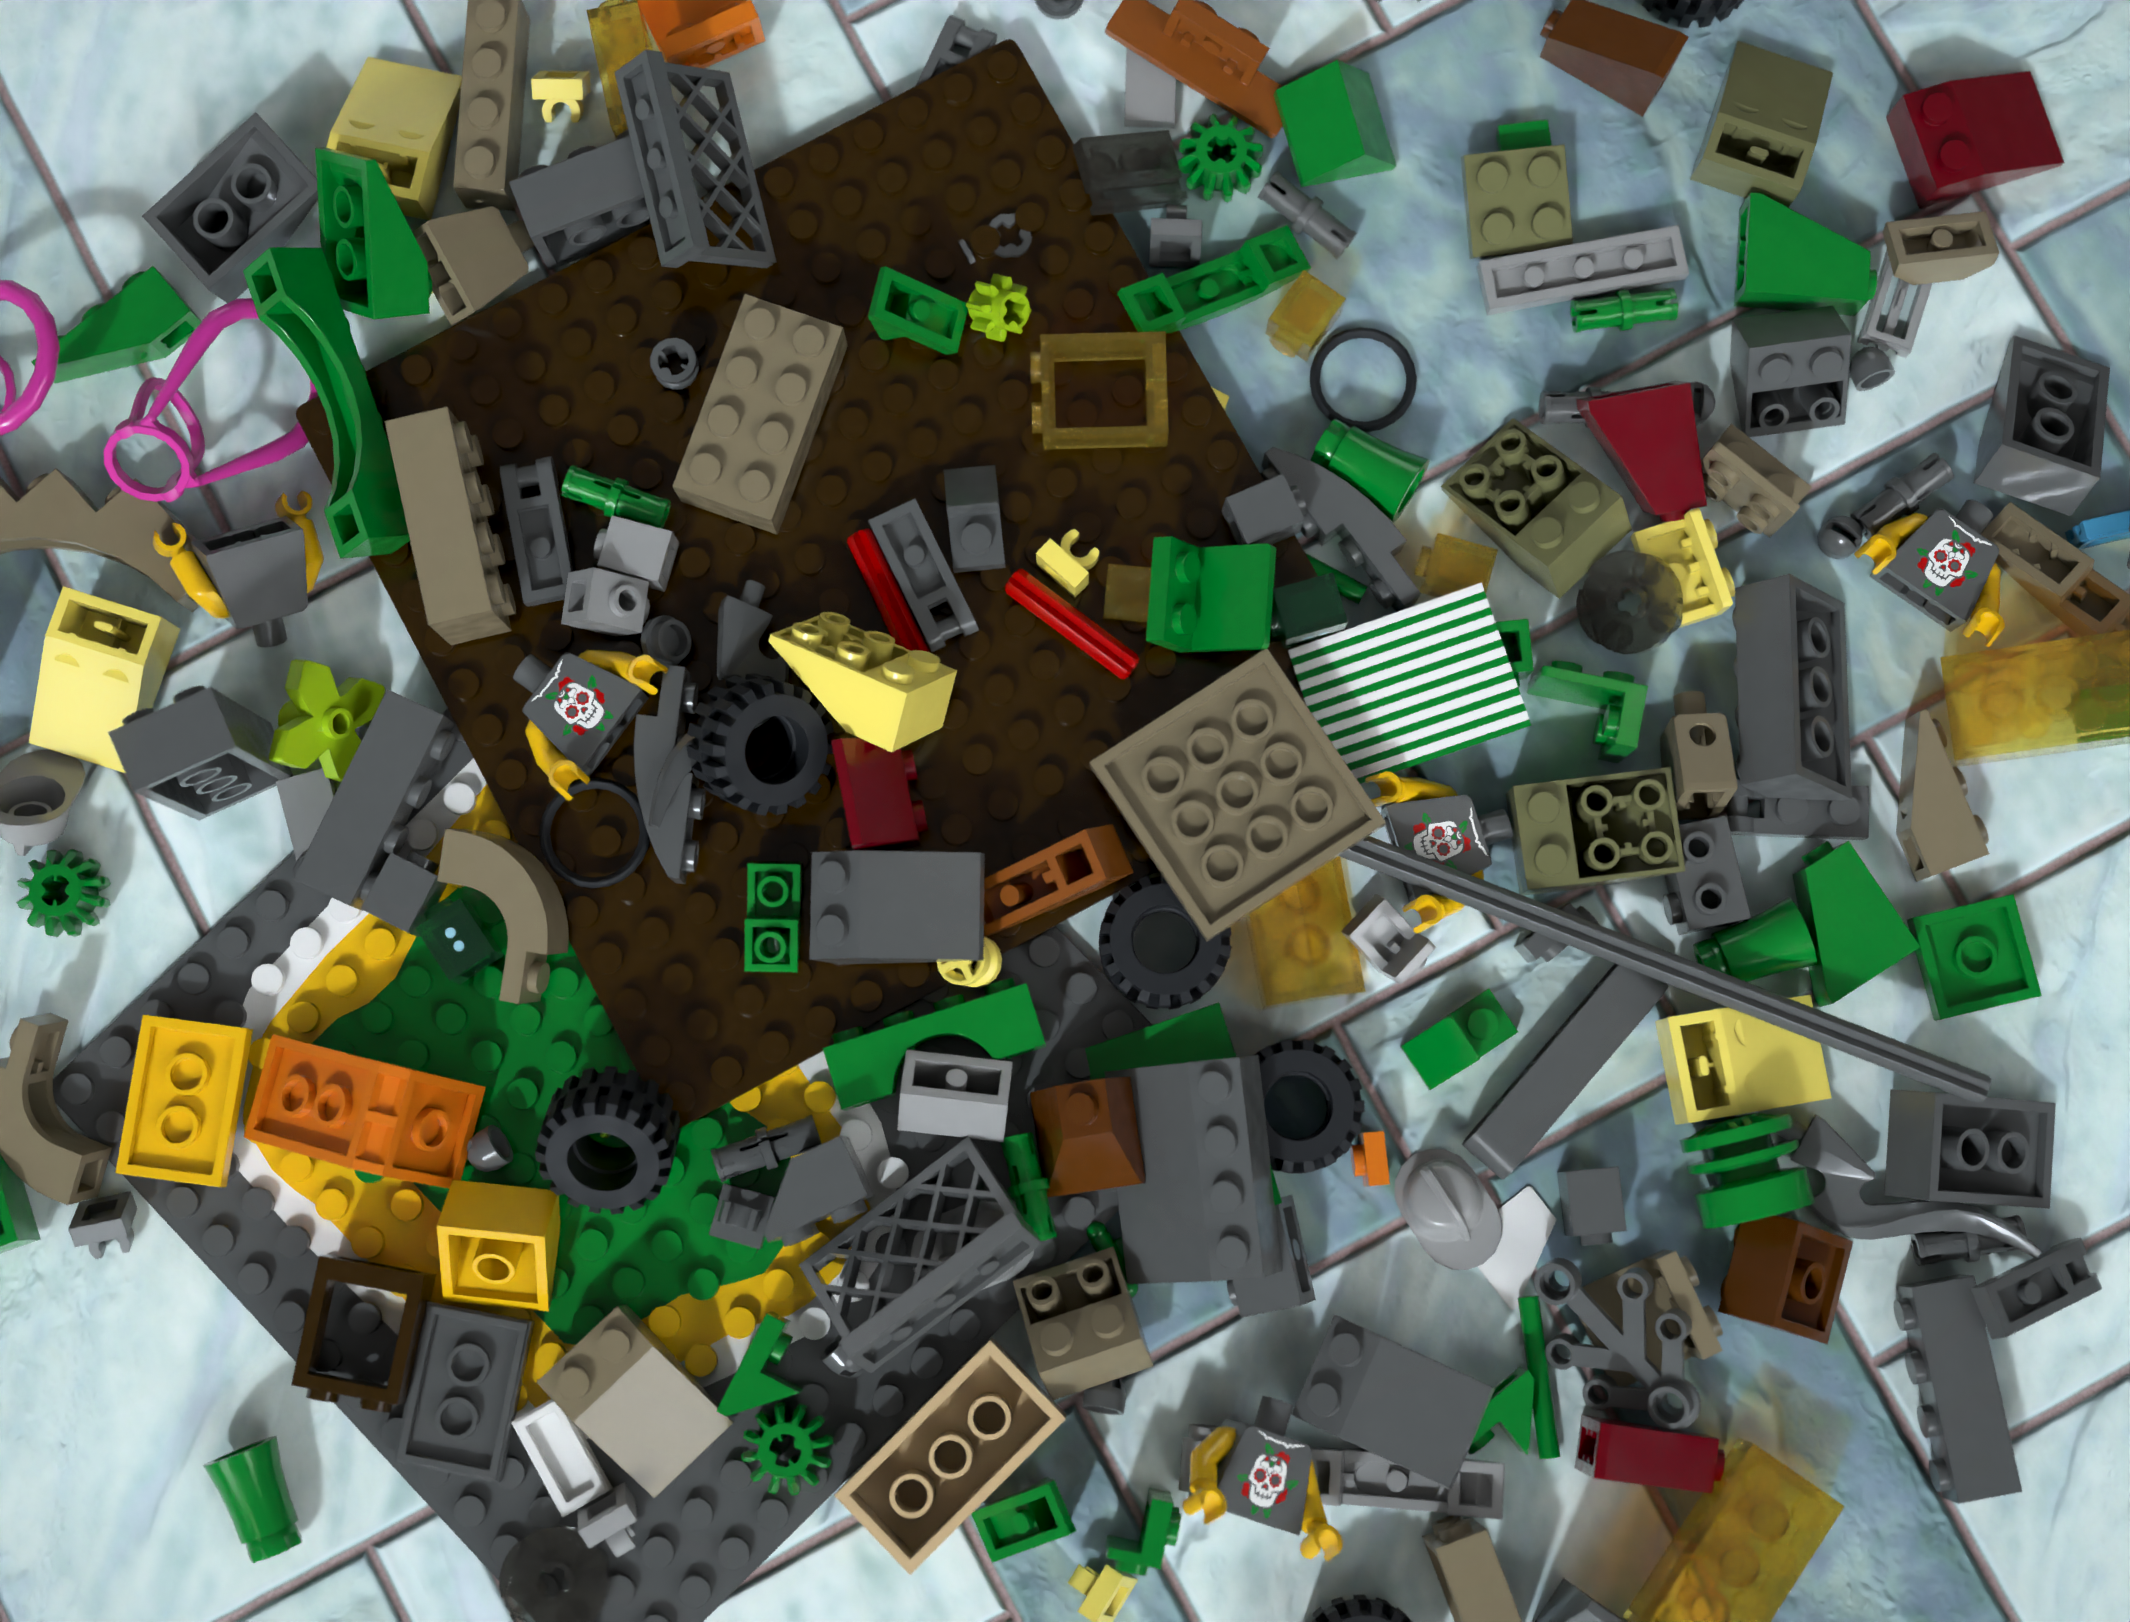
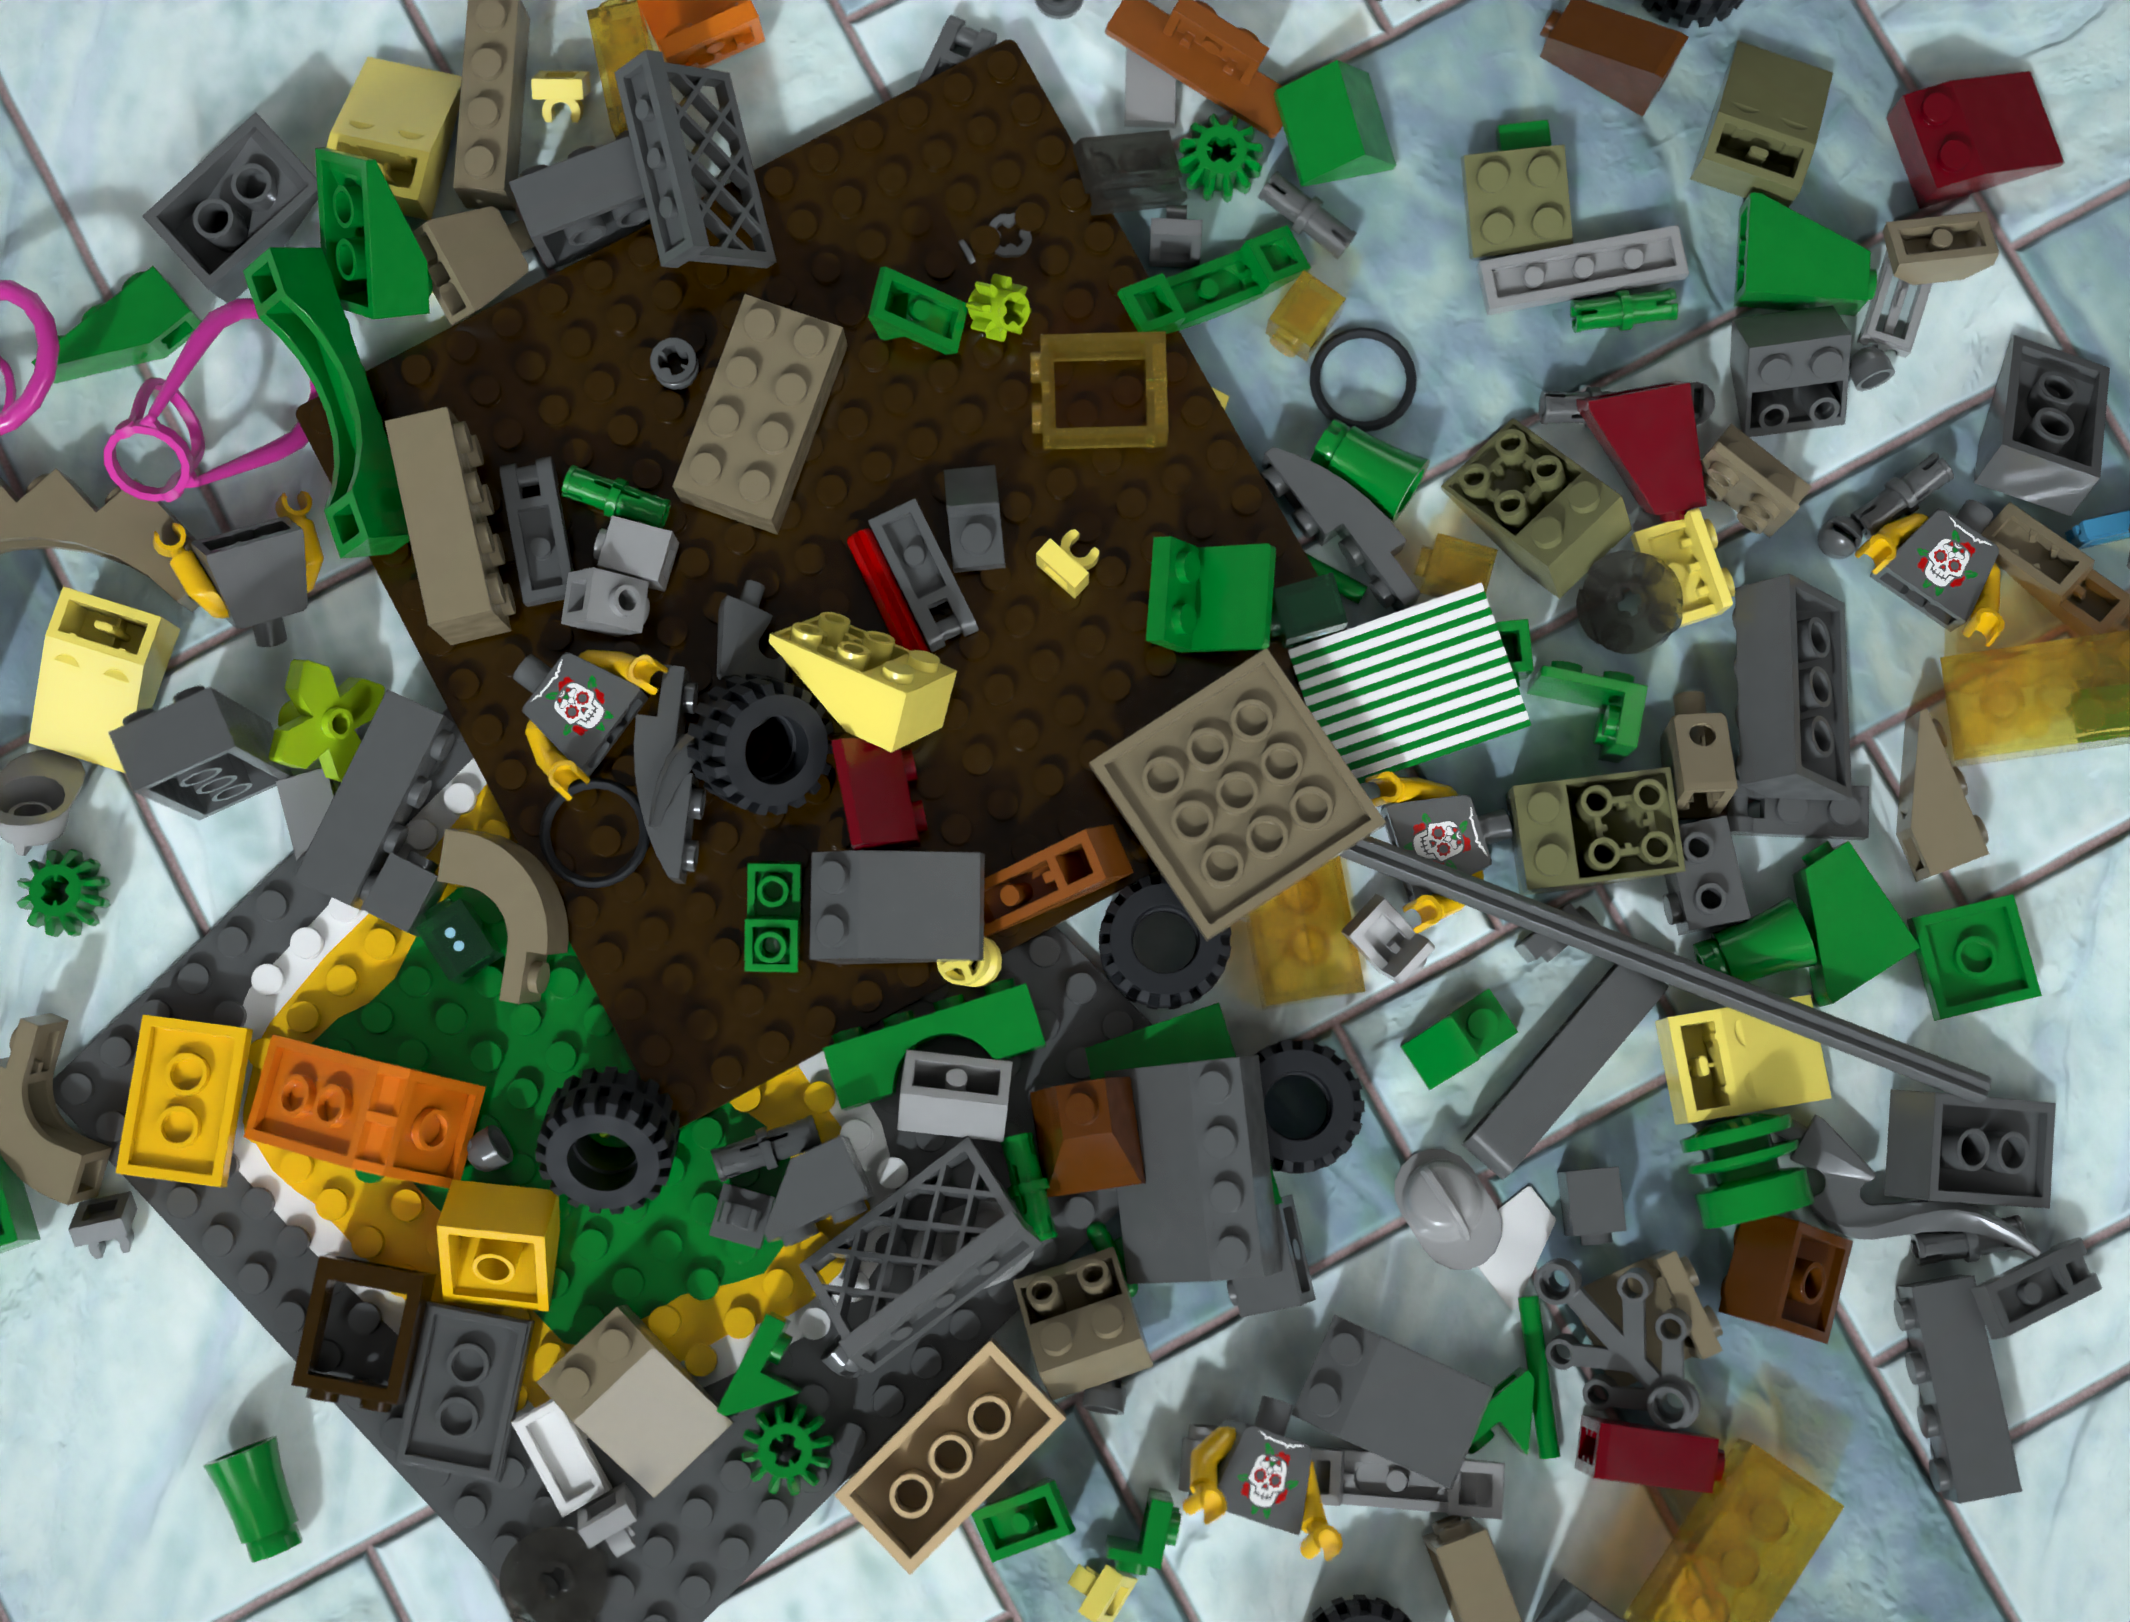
(666, 640): dark grey plate -> none
(1072, 624): red axle -> none
(1127, 593): clear yellow tile -> none
(1265, 512): dark grey brick -> none
(1370, 1159): orange plate -> none

